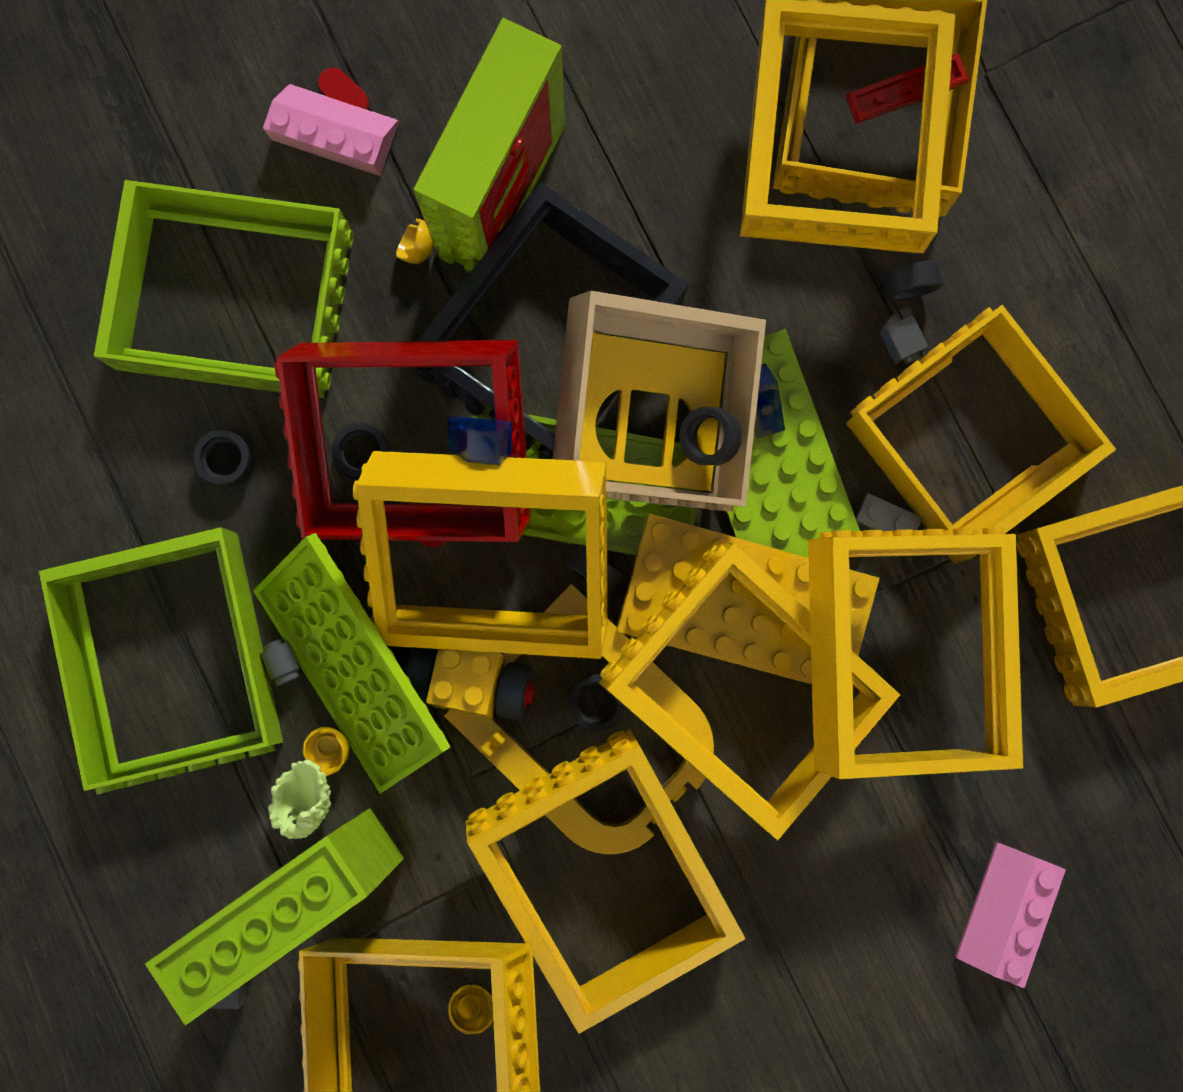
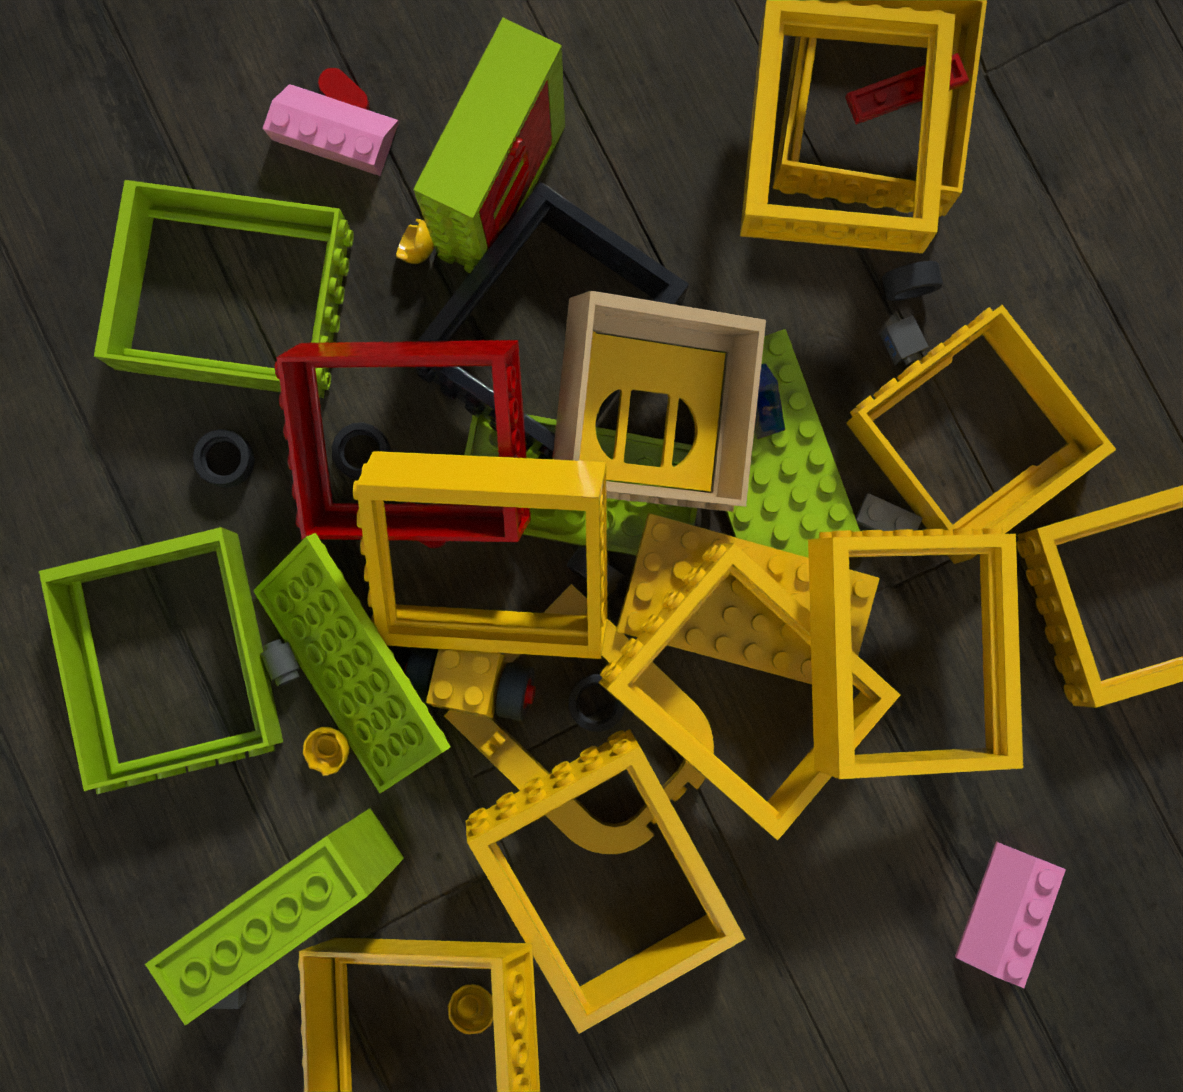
(299, 798): yellowish green piece -> none
(480, 439): clear blue slope -> none
(689, 431): black tyre -> none

